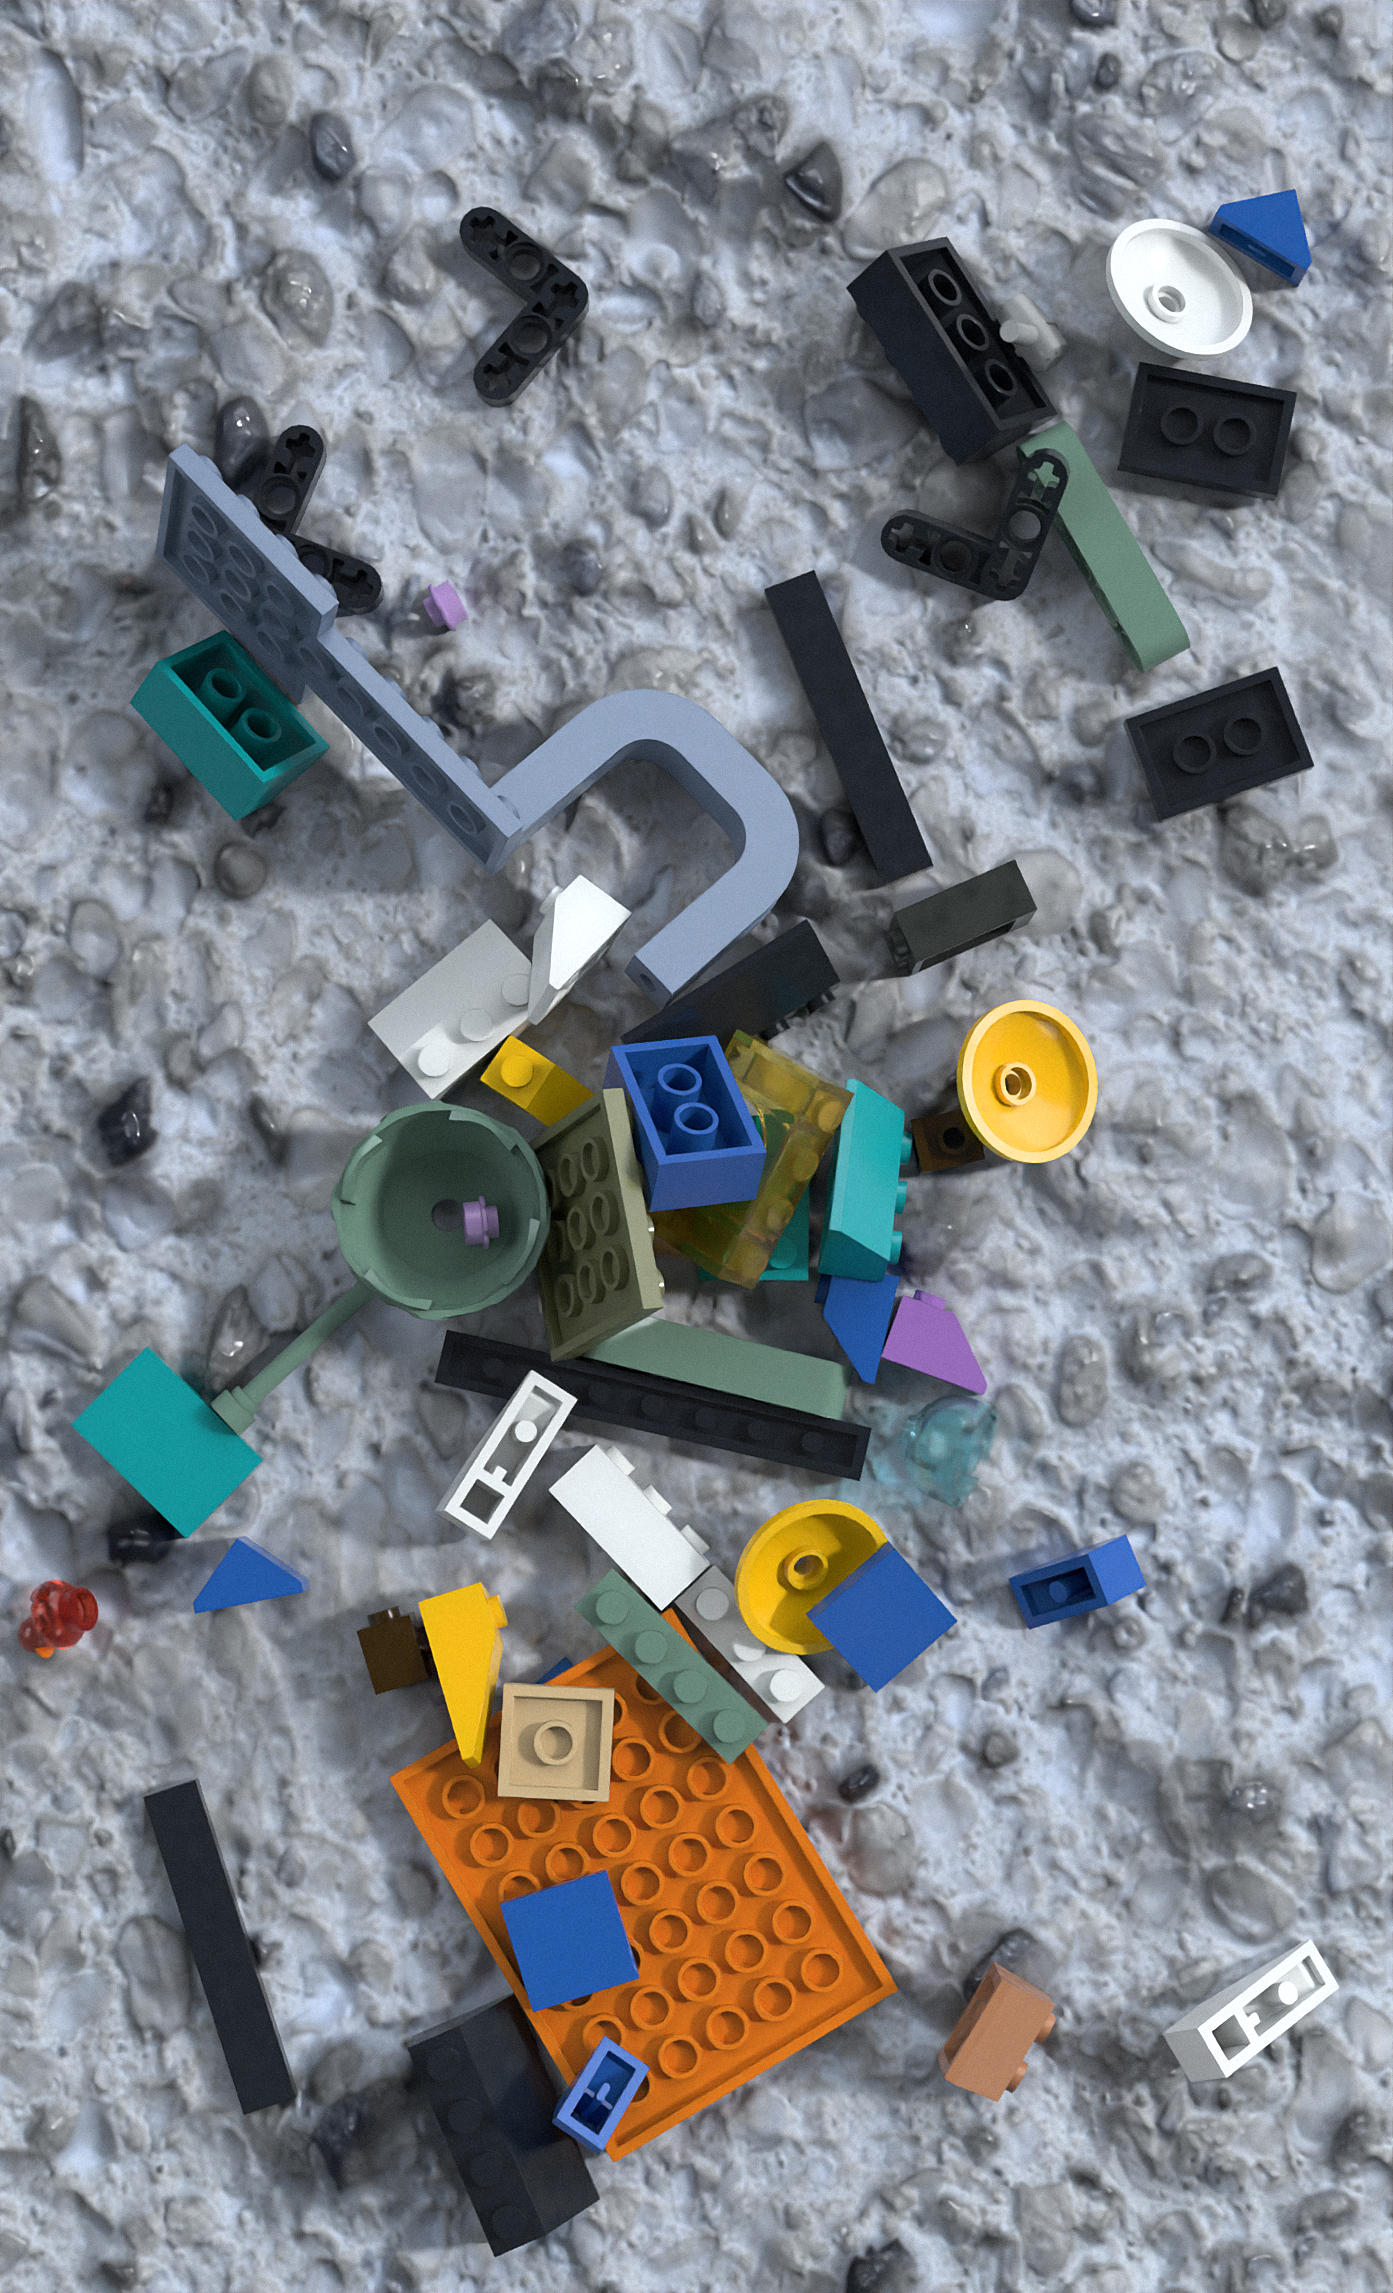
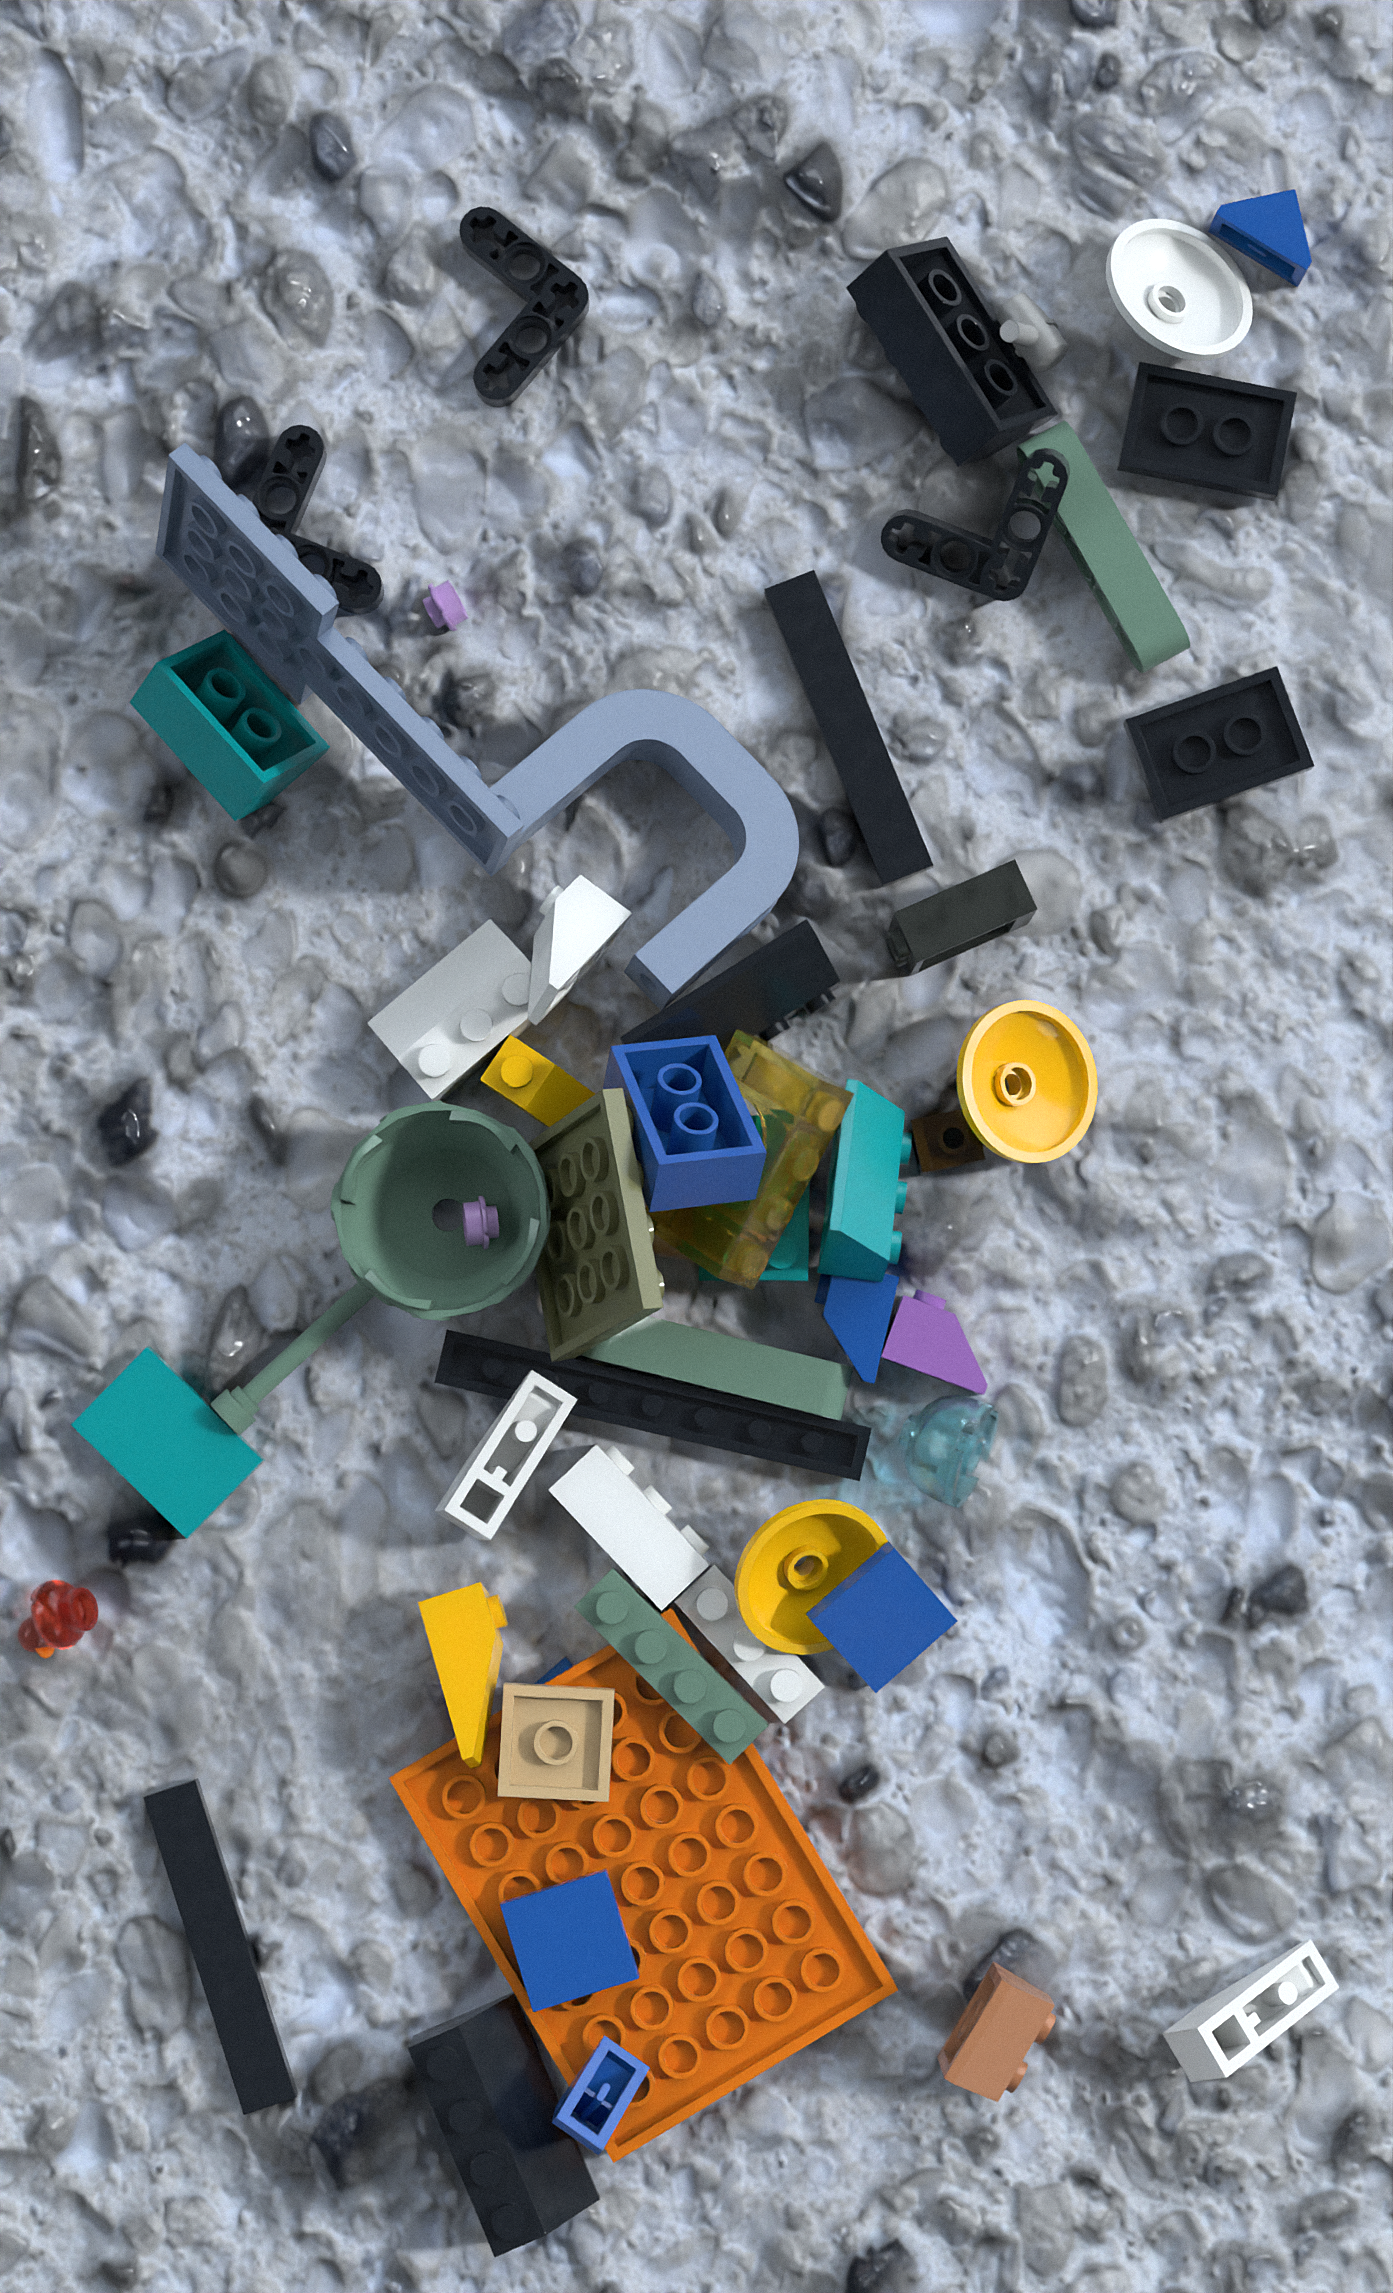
(248, 1576): blue slope -> none
(395, 1649): dark brown brick -> none
(1078, 1582): blue slope -> none

